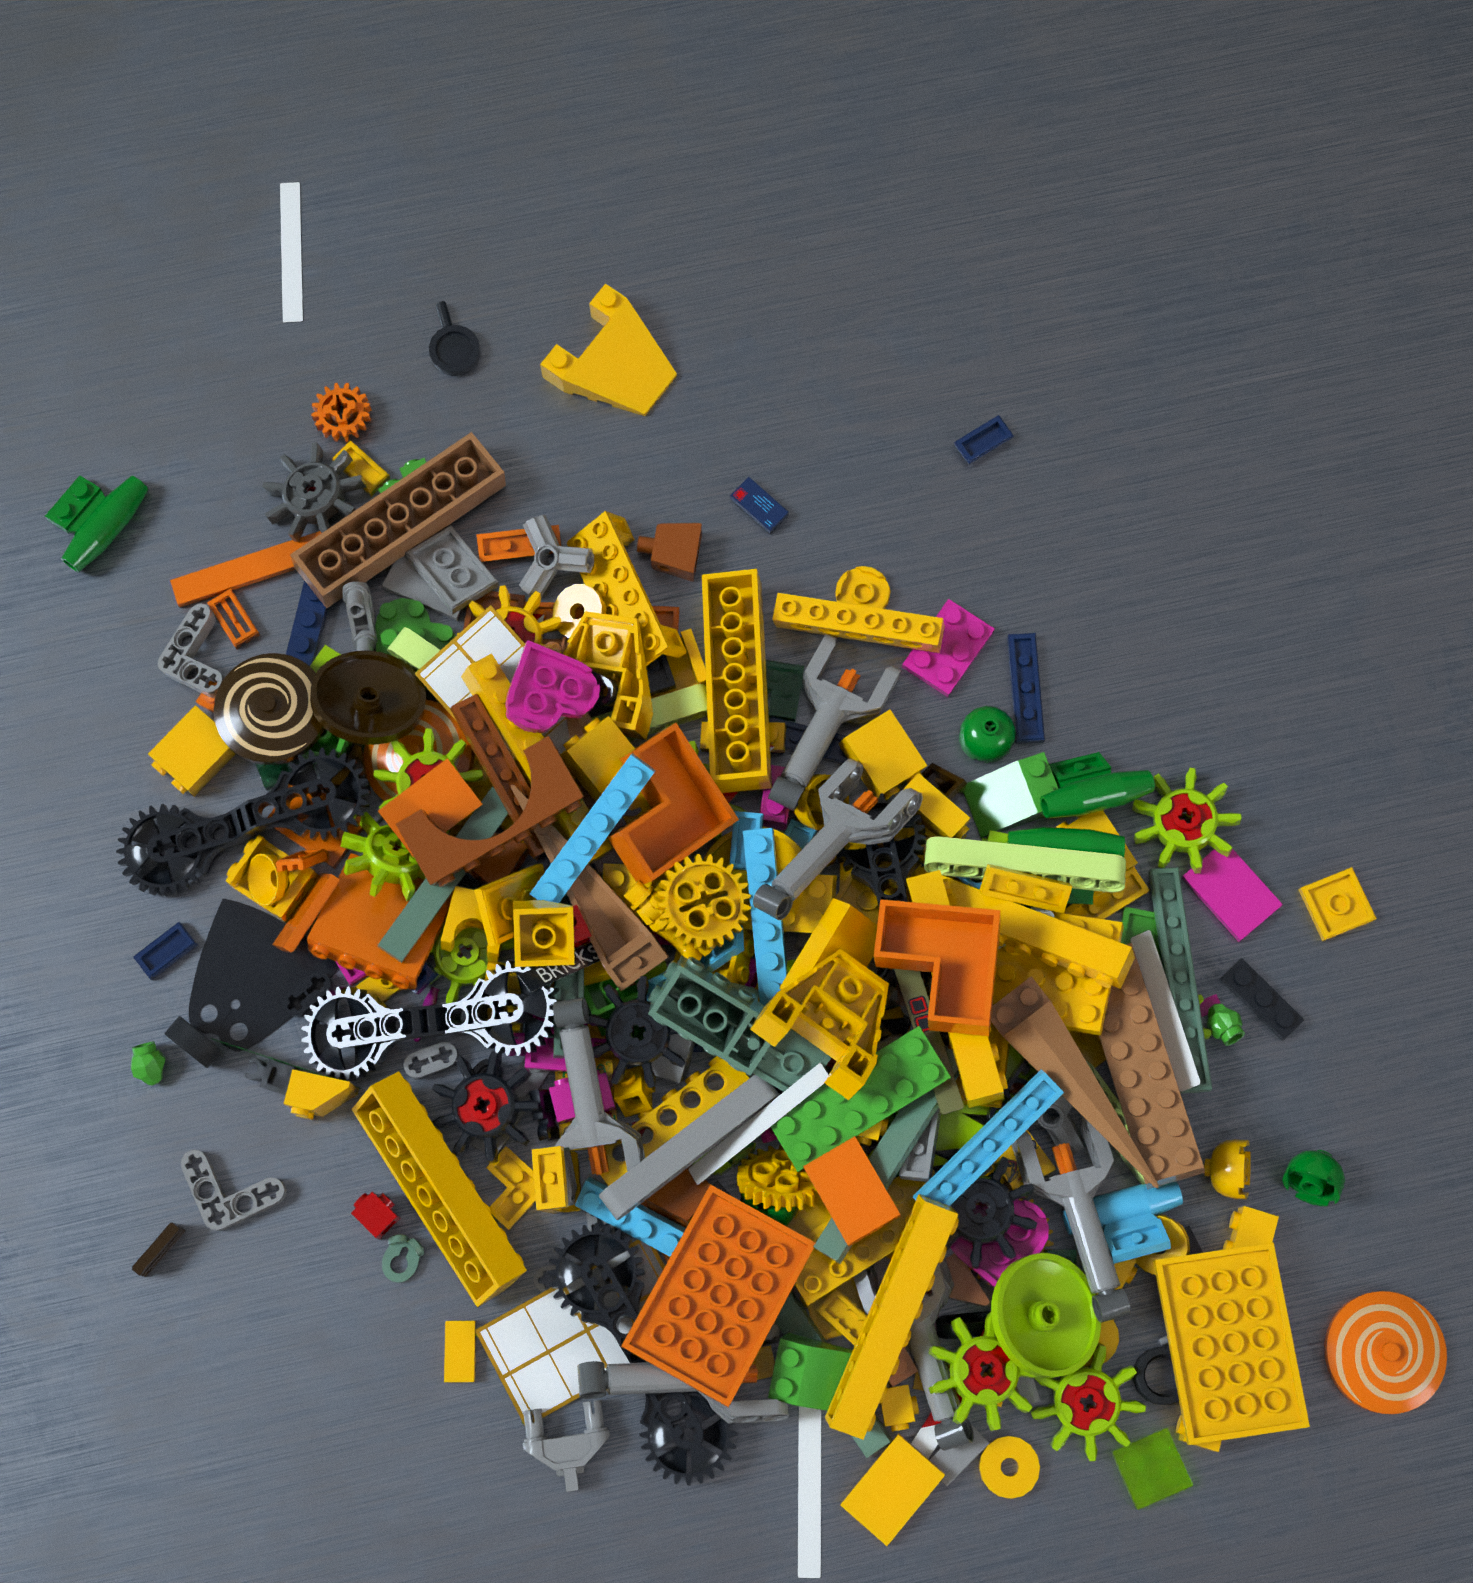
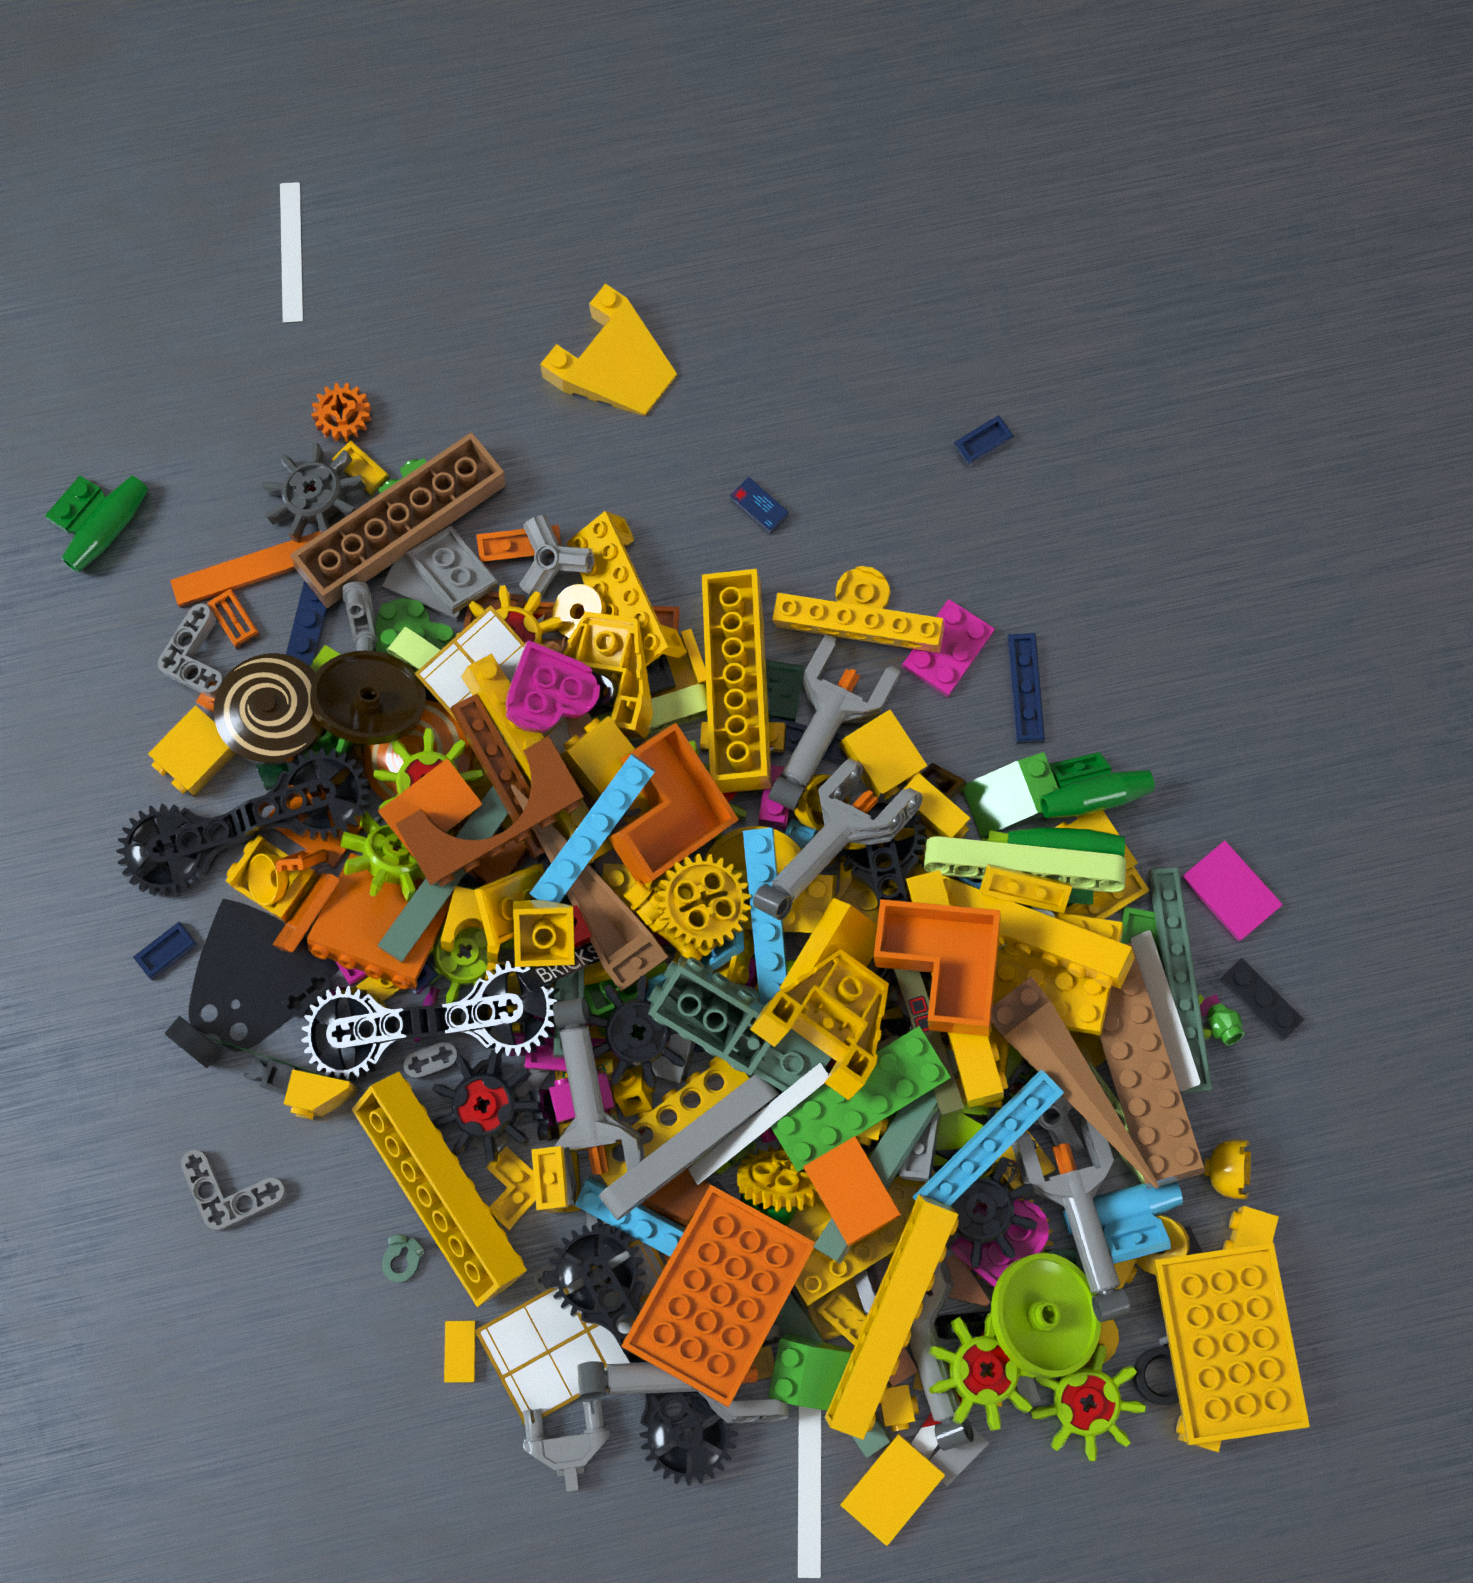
(147, 1063): bright green rock -> none
(158, 1249): dark brown tile -> none
(375, 1213): red brick -> none
(454, 347): black piece -> none
(674, 549): dark orange torso -> none
(746, 821): medium azure tile -> none
(984, 744): green cylinder -> none
(1026, 1460): yellow tile -> none
(1151, 1468): clear neon green plate -> none
(1178, 834): lime gear -> none
(1315, 1177): green cylinder -> none
(1337, 904): yellow tile -> none
(1385, 1352): orange dish -> none

